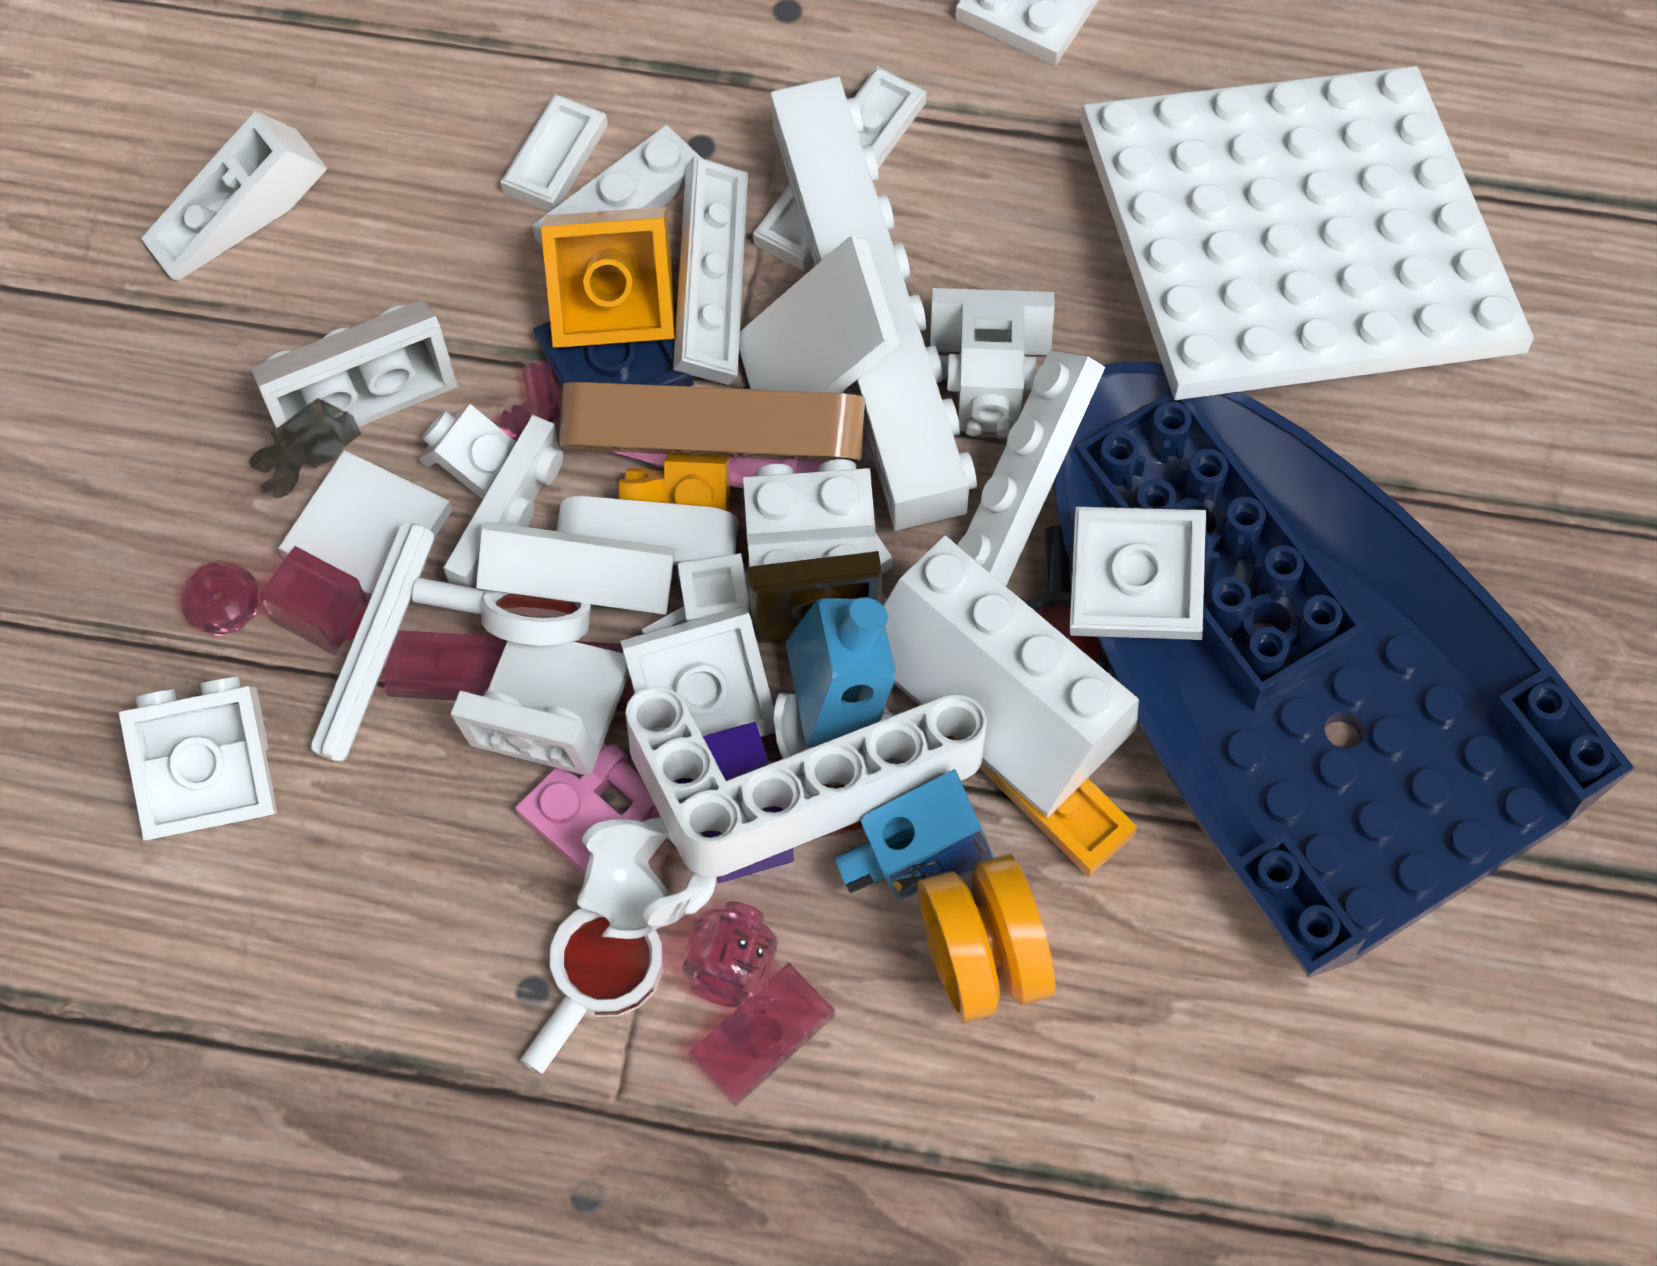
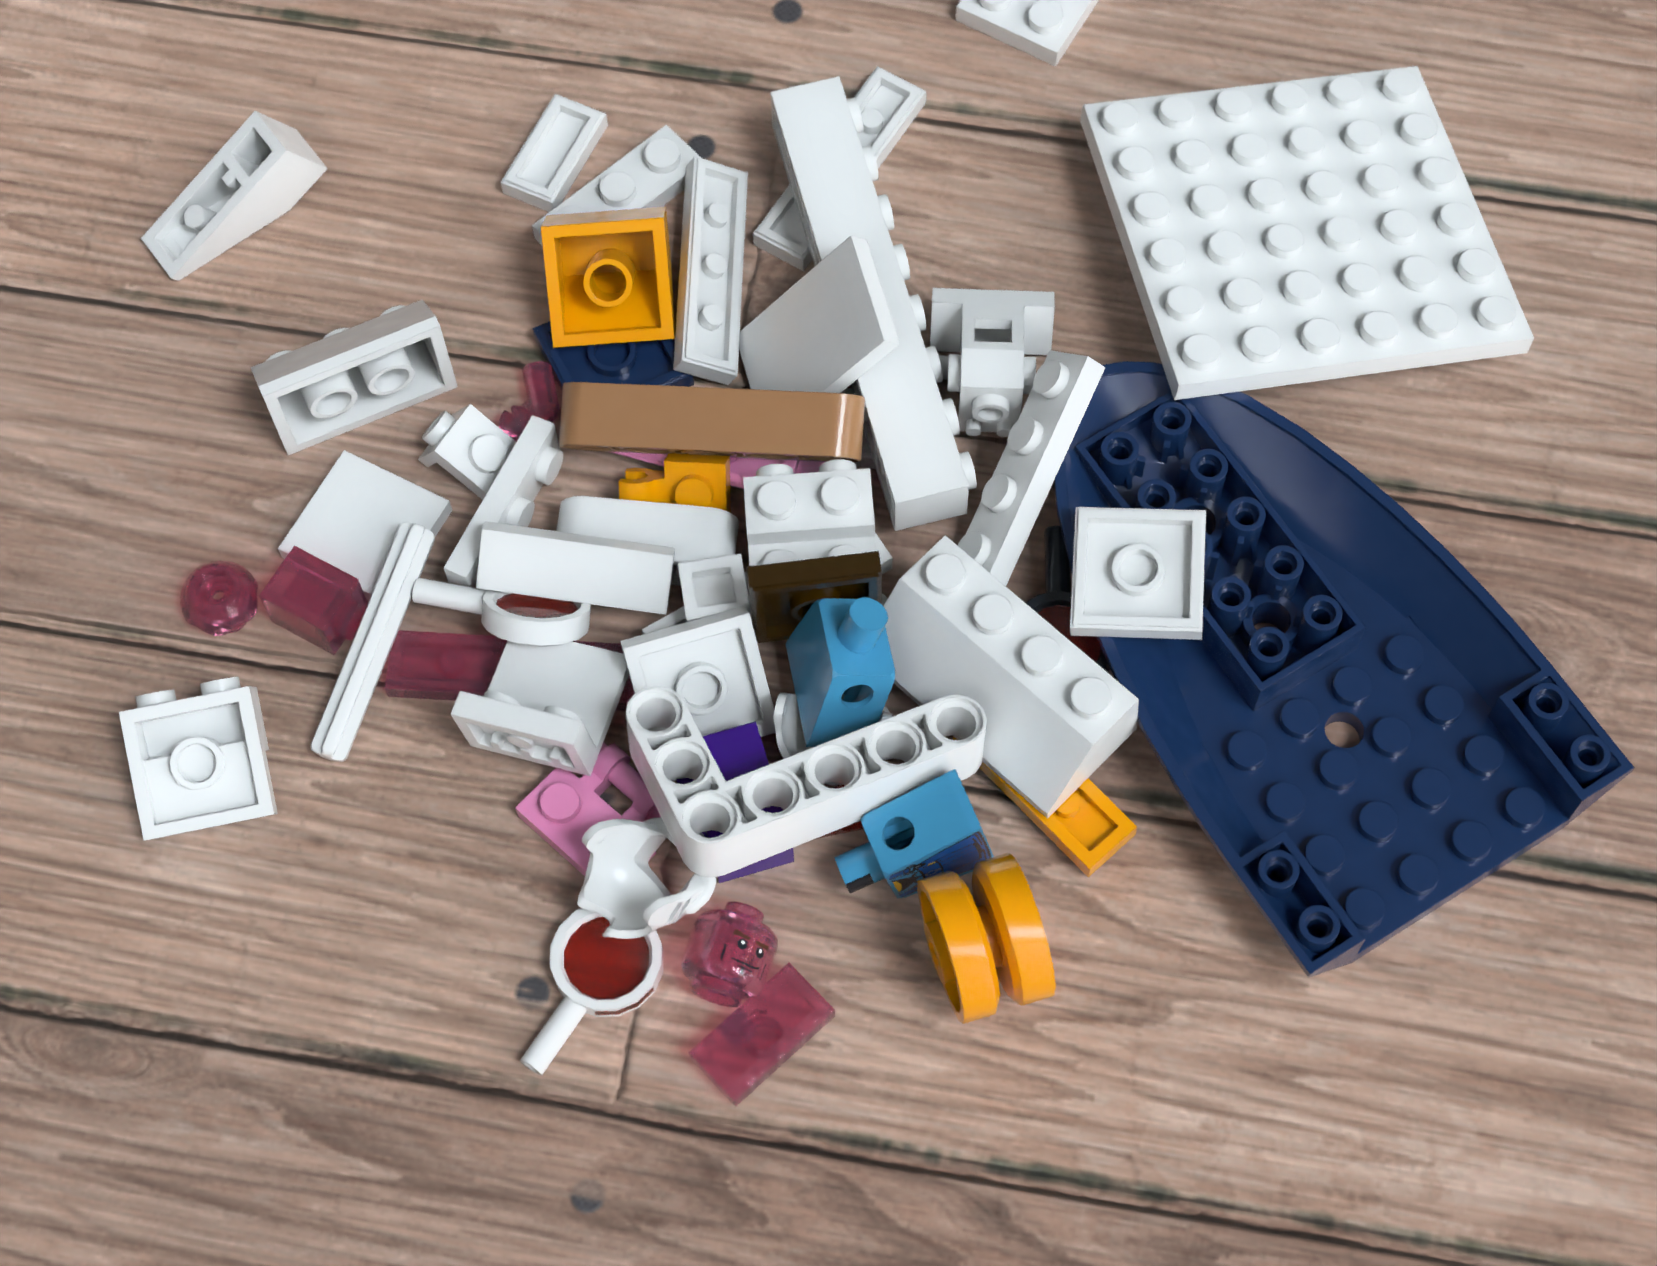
(307, 438): clear smoke plate -> none

